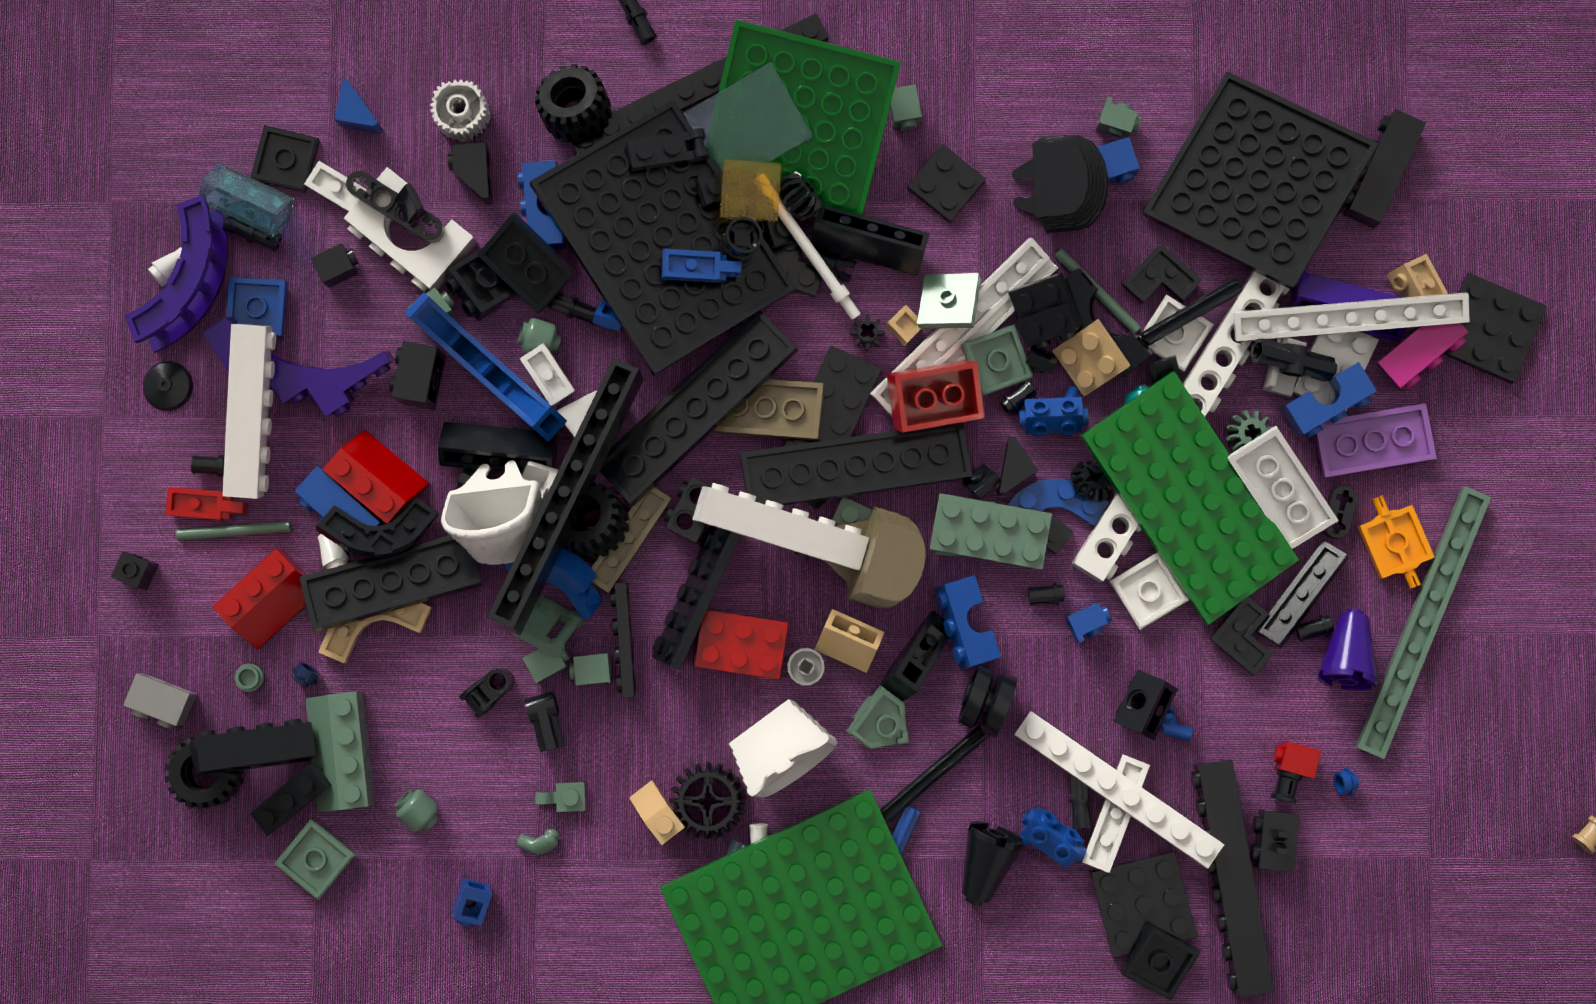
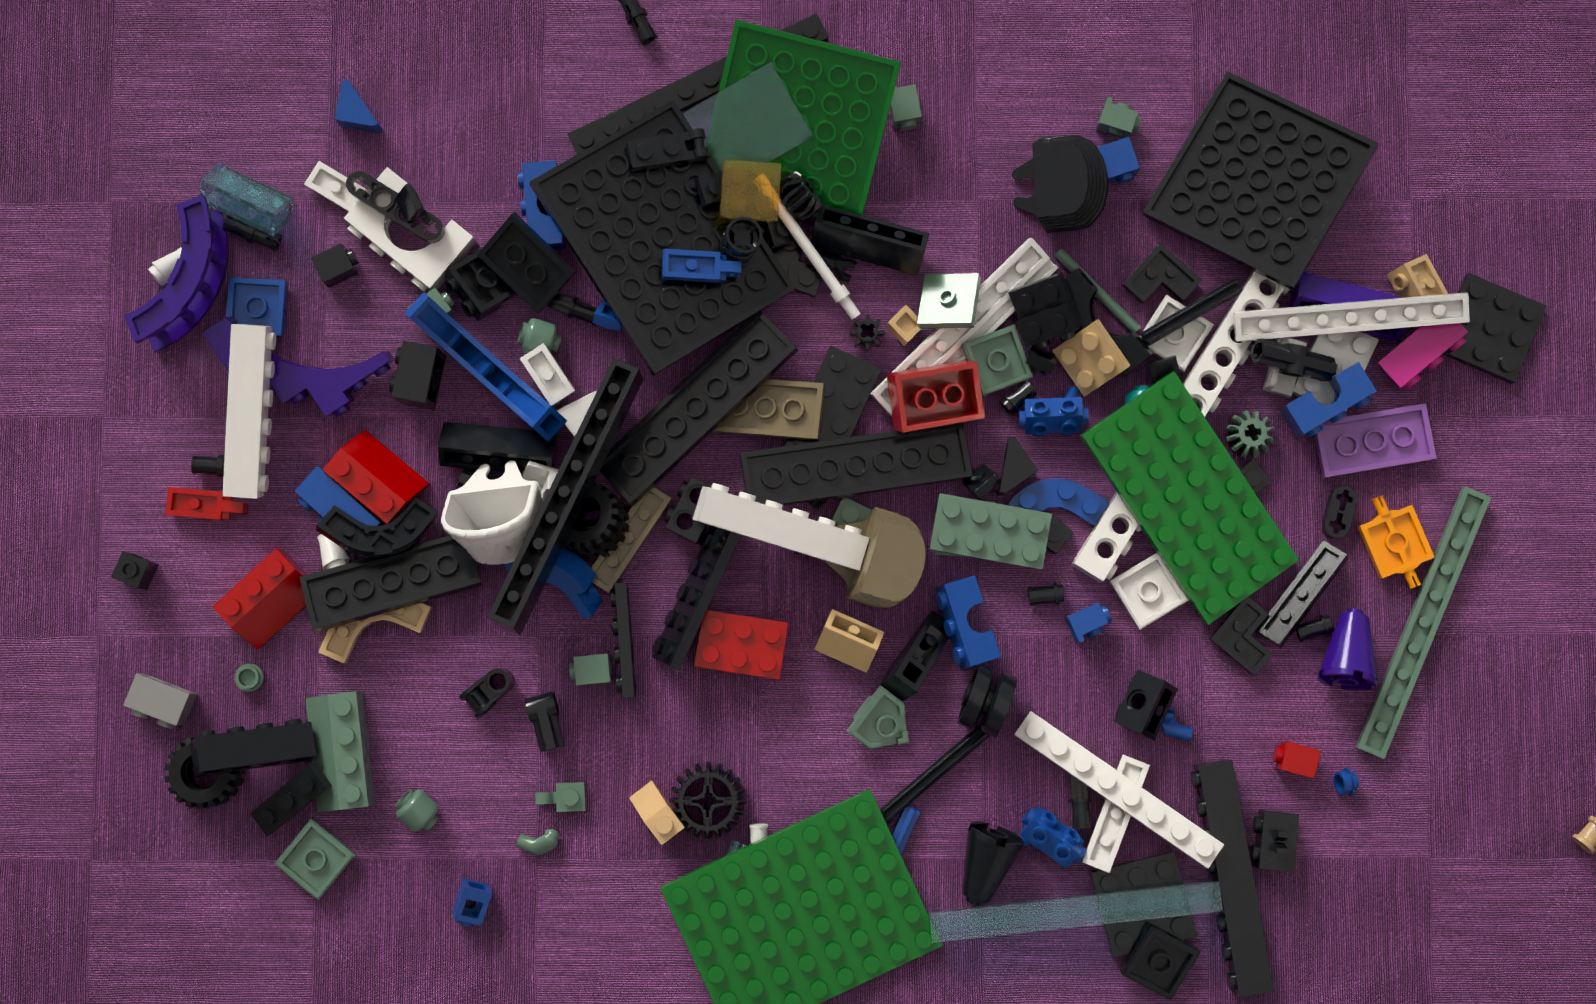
(167, 386): black piece -> none
(234, 530): sand green bar -> none
(284, 158): black tile -> none
(305, 674): dark blue plate -> none
(465, 124): white brick -> none
(472, 168): black slope -> none
(543, 620): sand green plate -> none
(544, 666): sand green brick -> none
(565, 87): black tyre -> none
(780, 749): white piece -> none
(806, 667): light grey wheel -> none
(946, 183): black plate -> none
(1075, 911): none -> clear light blue plate
(1090, 490): black gear -> none
(1282, 487): white plate -> none
(1286, 786): black bush -> none
(1383, 173): black brick -> none

